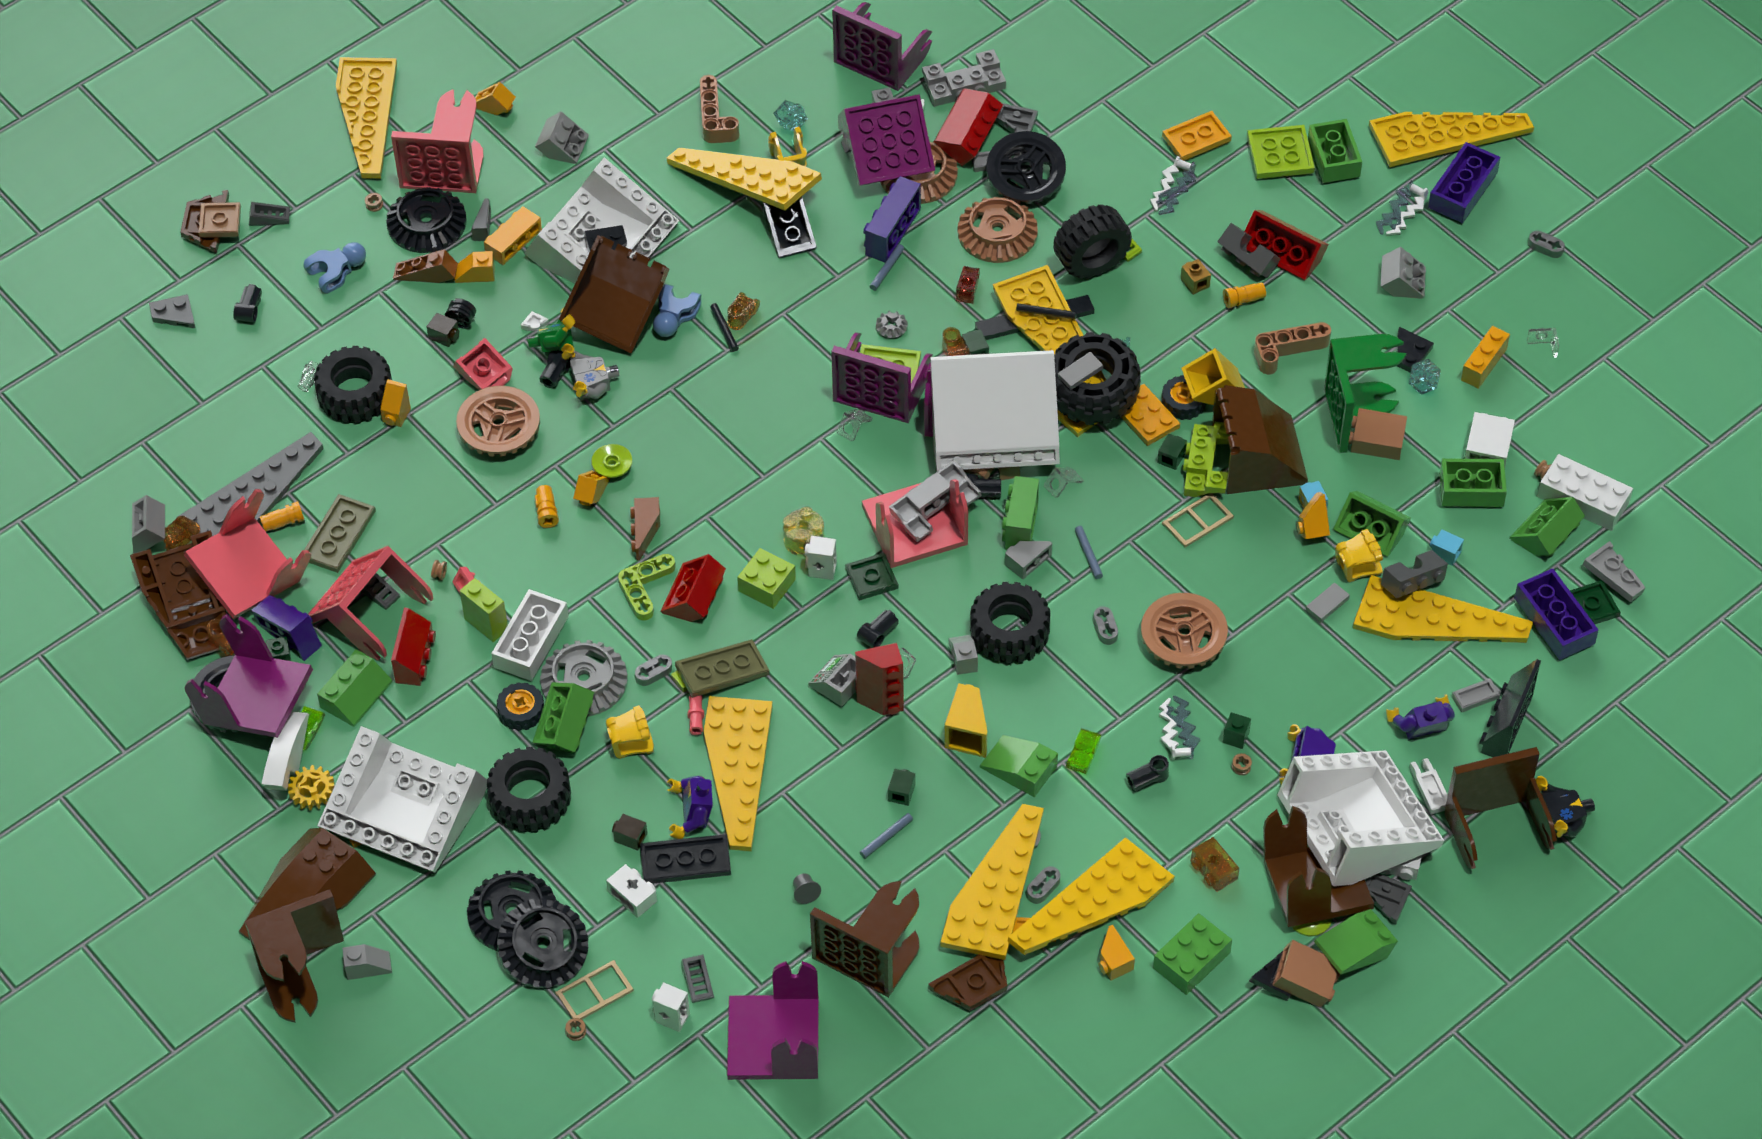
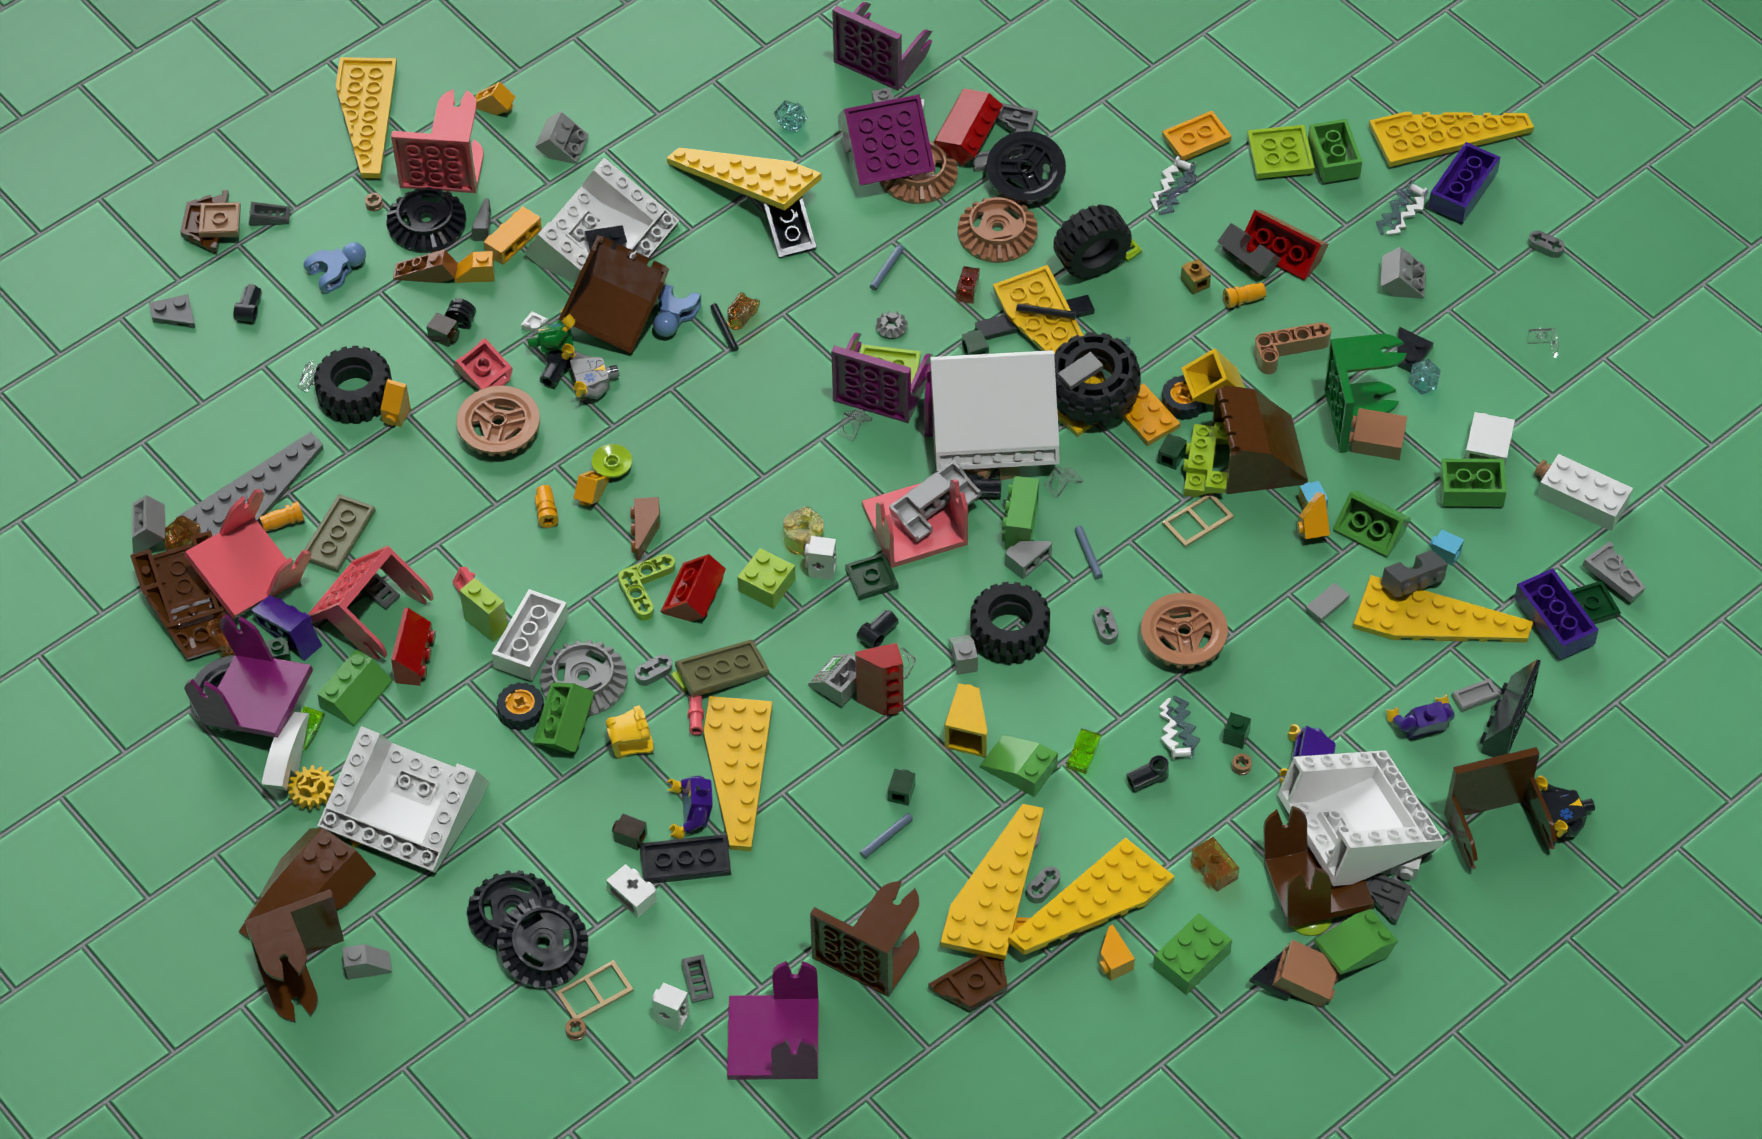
(439, 569): medium nougat bush -> none
(536, 811): black tyre -> none
(715, 128): nougat beam -> none
(775, 150): yellow piece -> none
(806, 889): dark grey piece -> none
(892, 219): brick -> none
(946, 87): light grey bracket -> none
(953, 343): clear orange piece -> none
(1359, 556): yellow piece -> none
(1430, 786): white hinge -> none
(1485, 357): light orange brick -> none
(1548, 526): bright green slope -> none

